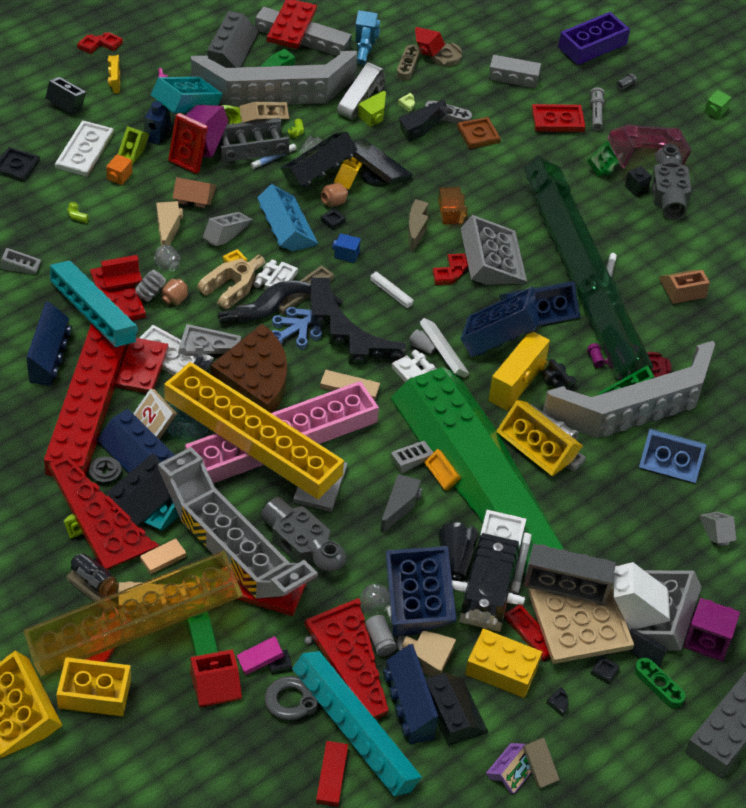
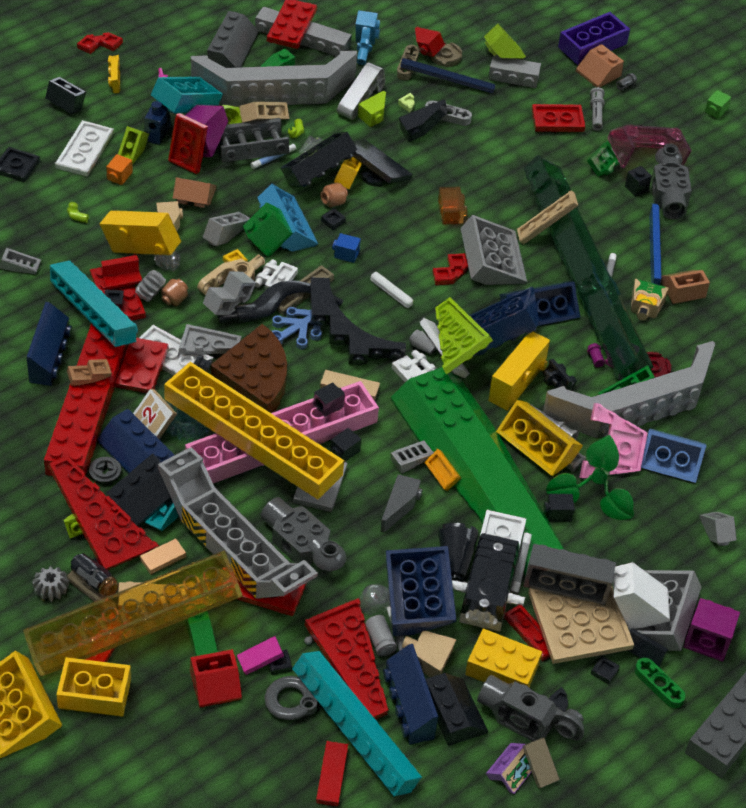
(50, 583): none -> light grey gear
(92, 372): none -> medium nougat slope
(116, 297): none -> black tile
(140, 232): none -> yellow brick
(236, 289): none -> light grey brick
(268, 229): none -> green slope
(329, 399): none -> black brick
(346, 444): none -> black brick
(417, 223): dark tan slope -> none
(447, 75): none -> dark blue axle
(459, 335): none -> lime wing
(478, 132): dark orange tile -> none
(502, 44): none -> lime slope
(528, 712): none -> dark grey brick
(547, 217): none -> tan tile
(559, 507): none -> black brick
(600, 66): none -> nougat slope
(605, 457): none -> green plant
(627, 437): none -> bright pink wing
(647, 299): none -> tan torso
(655, 252): none -> blue tile

